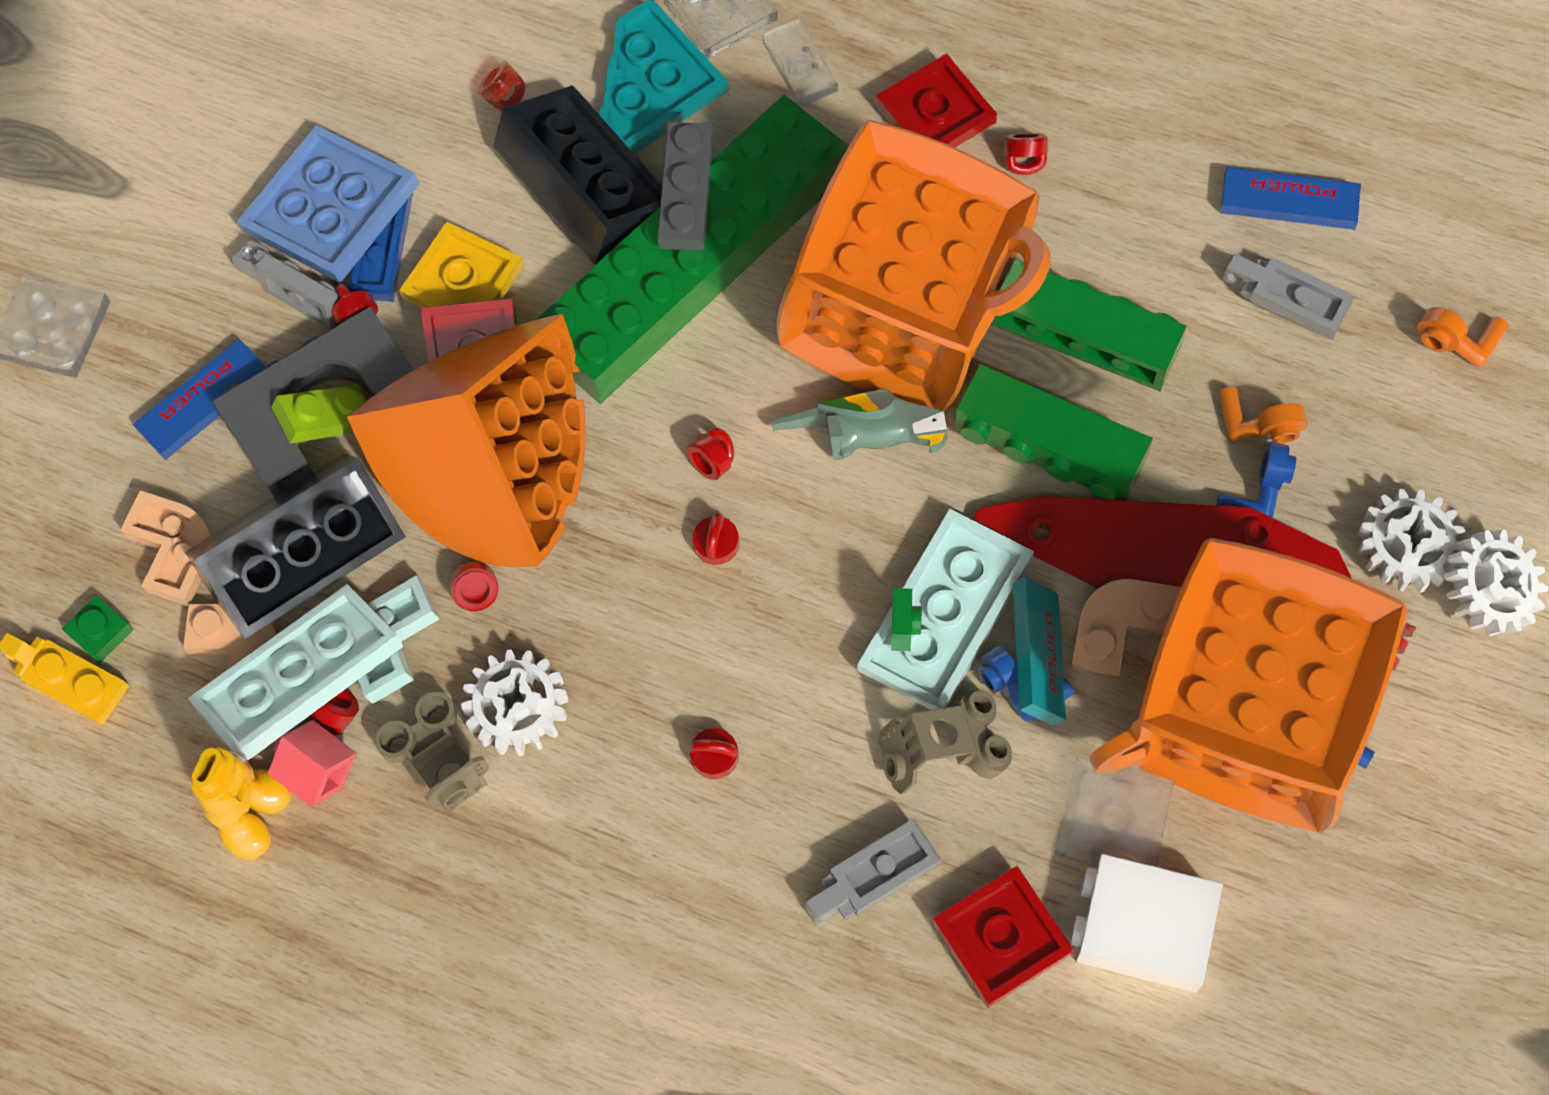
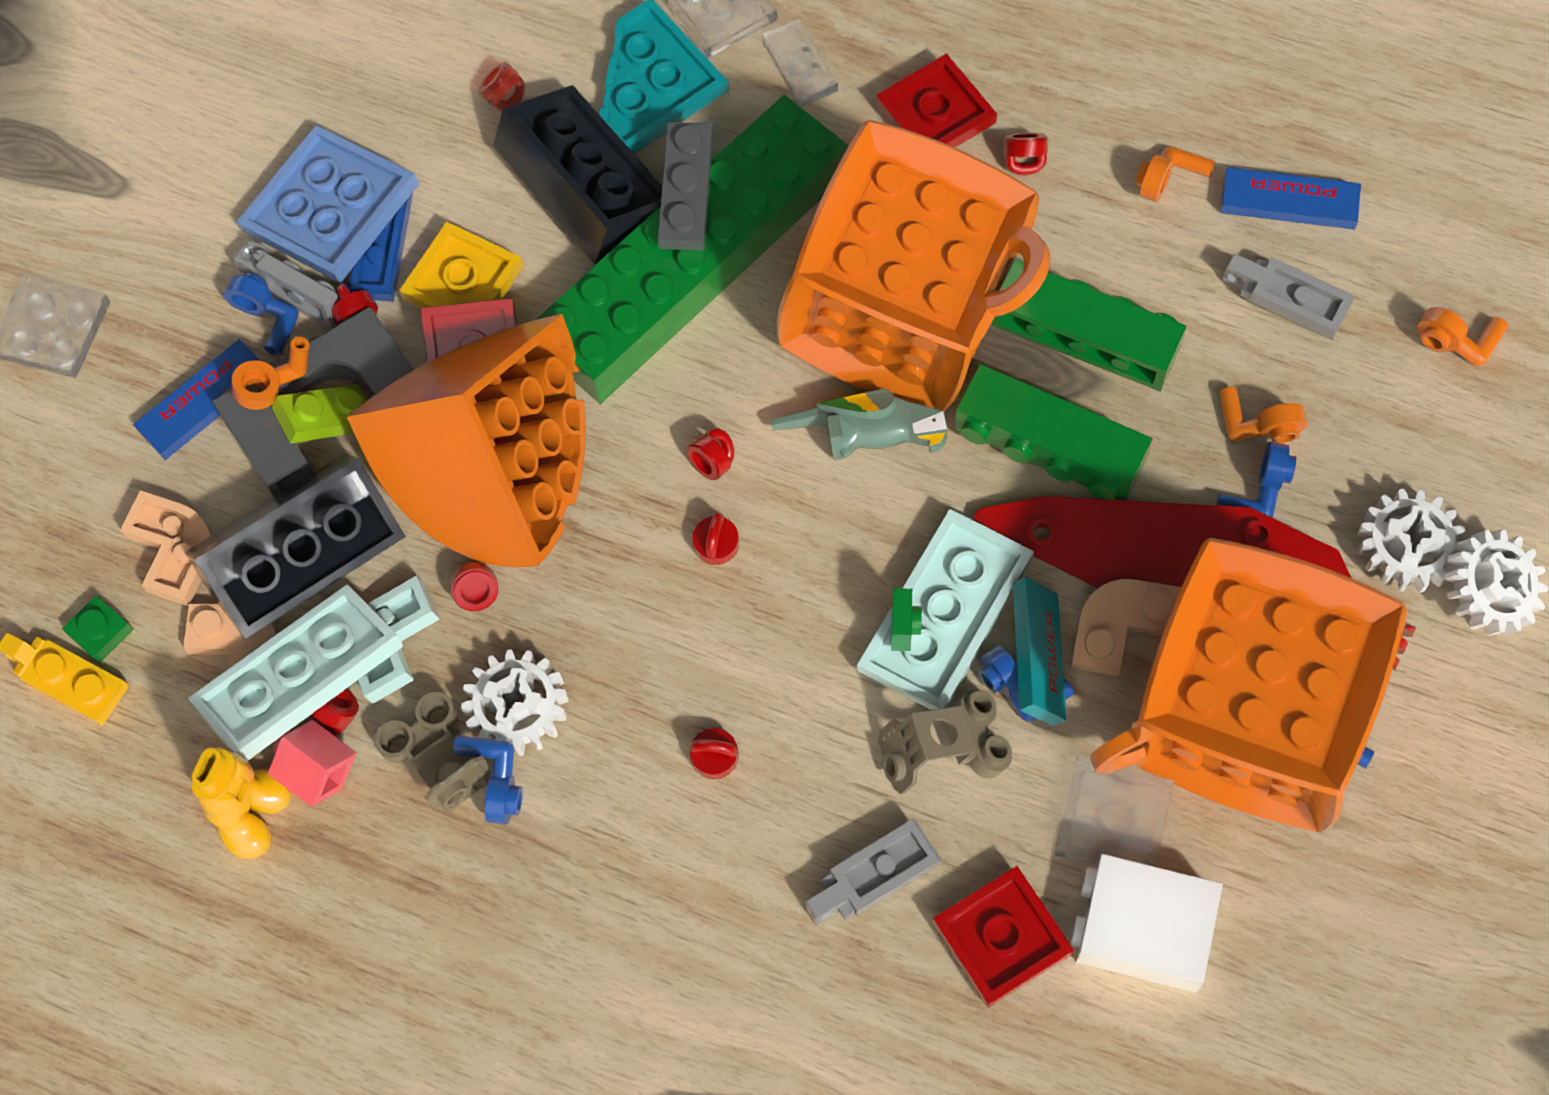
(252, 296): none -> blue plate
(267, 378): none -> orange plate
(501, 795): none -> blue plate
(1155, 175): none -> orange plate

